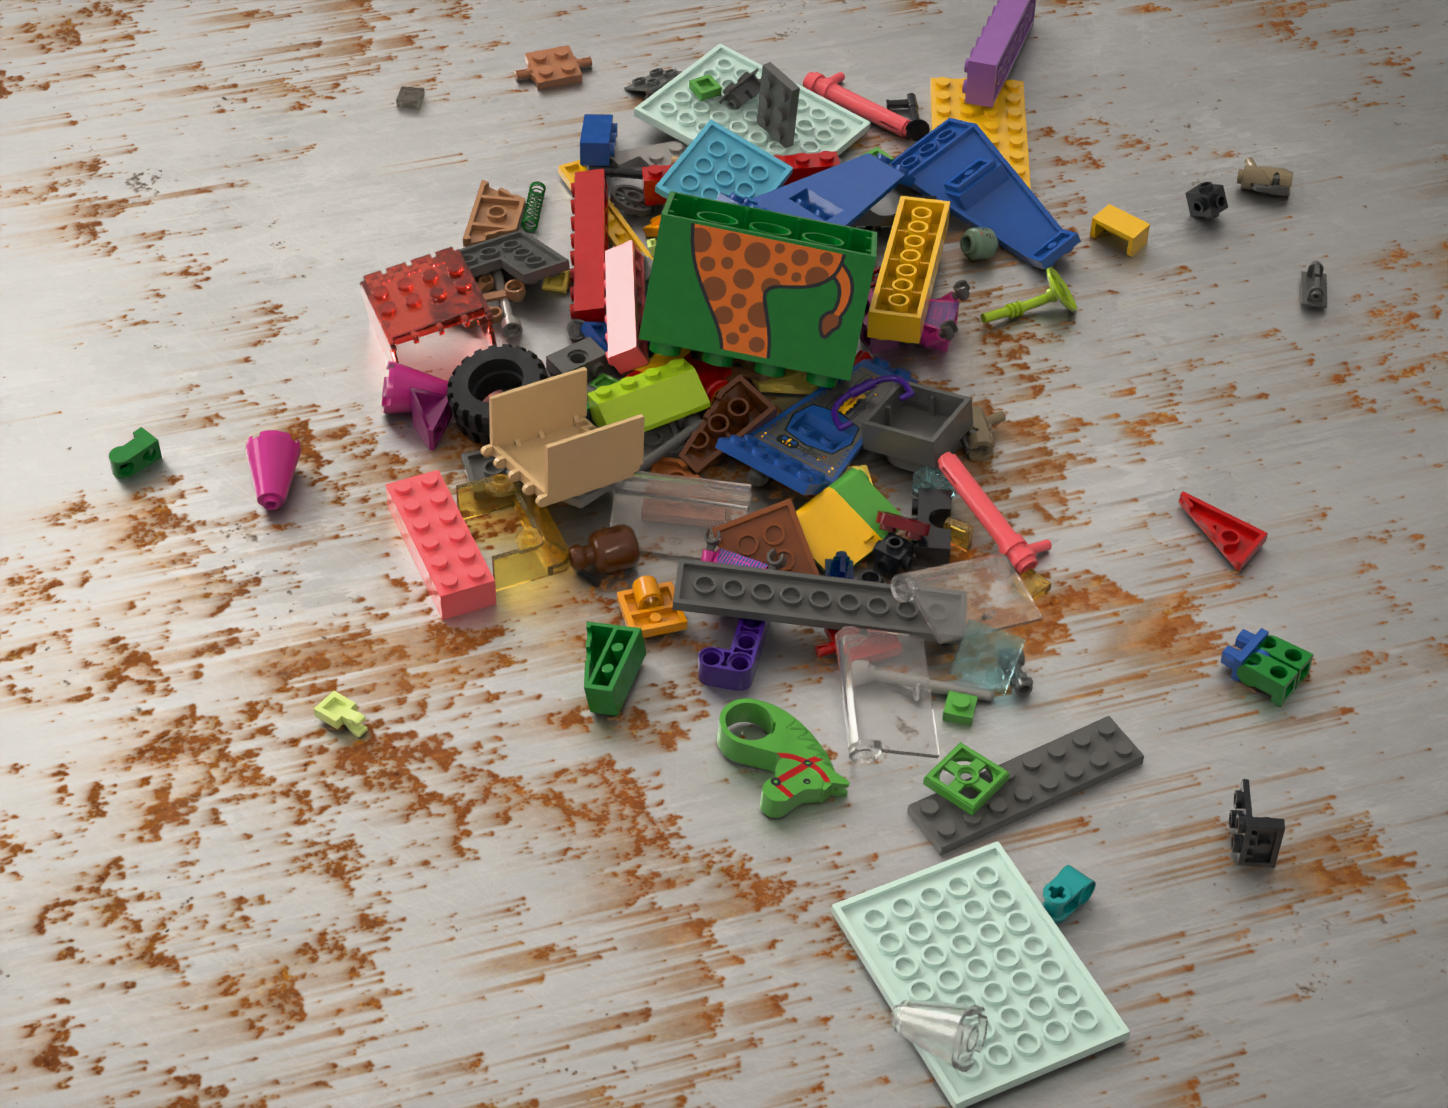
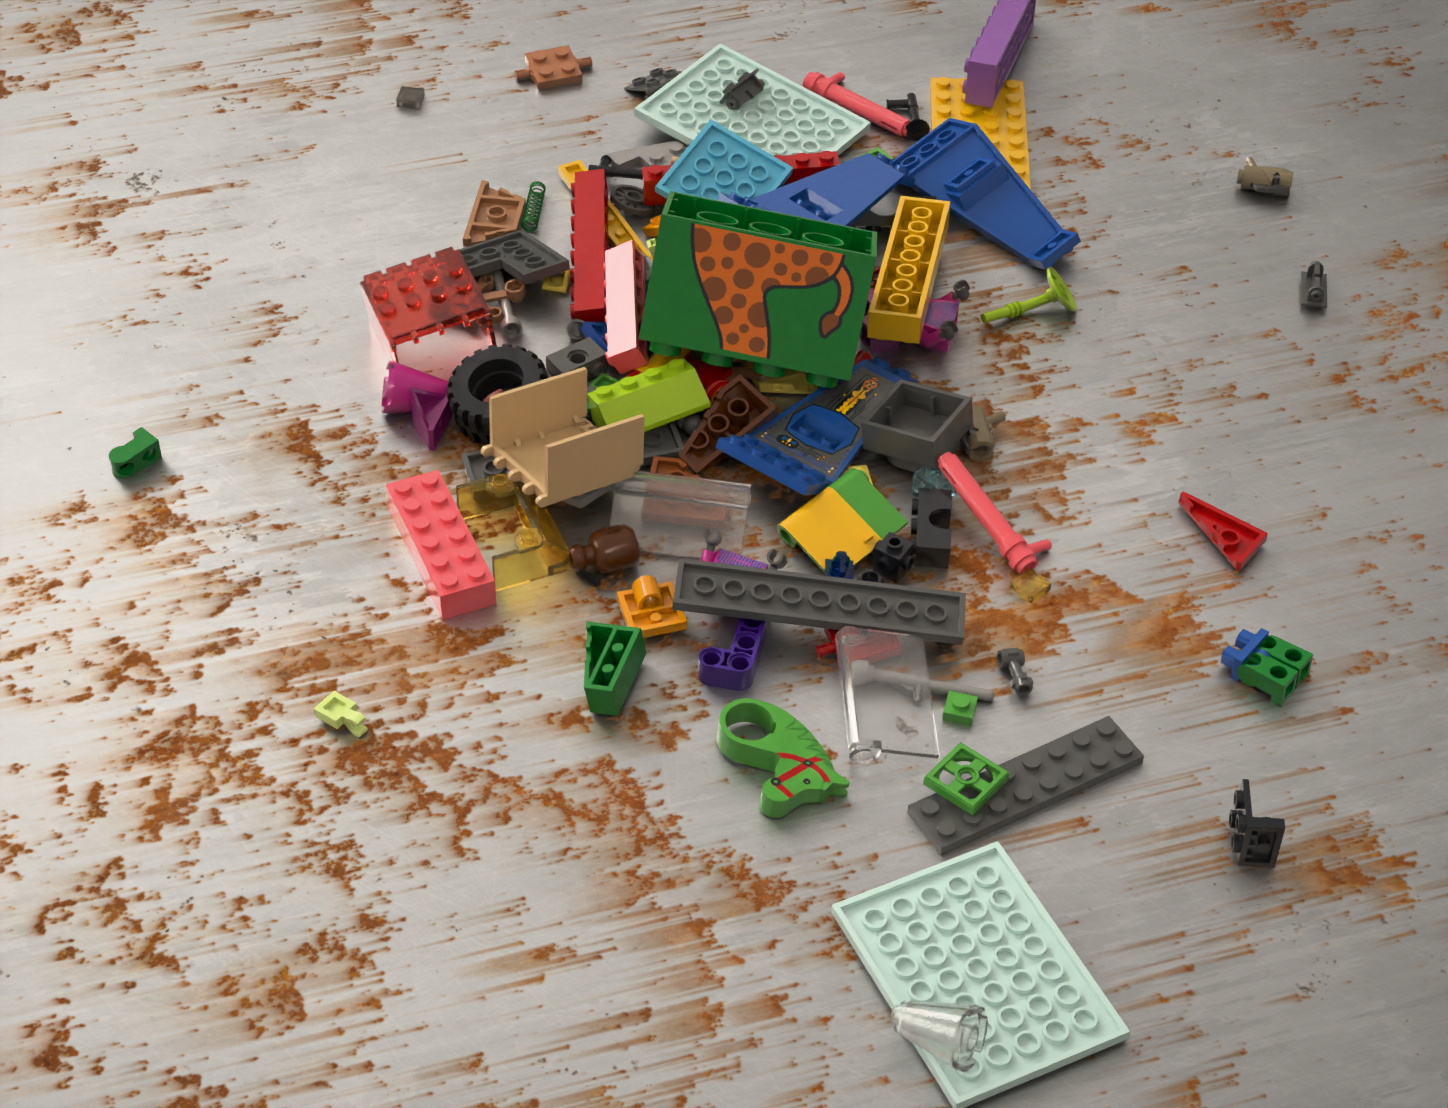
(272, 466): dark pink cone -> none
(598, 139): blue brick -> none
(669, 446): dark grey bar -> none
(705, 87): bright green plate -> none
(756, 478): dark grey hinge -> none
(769, 529): dark orange plate -> none
(778, 105): dark grey plate -> none
(864, 387): dark purple piece -> none
(914, 528): dark red plate -> none
(960, 533): clear yellow tile -> none
(973, 589): clear door -> none
(979, 243): sand green head -> none
(987, 656): clear light blue plate -> none
(1067, 893): teal piece -> none
(1122, 225): yellow panel -> none
(1206, 200): black brick -> none

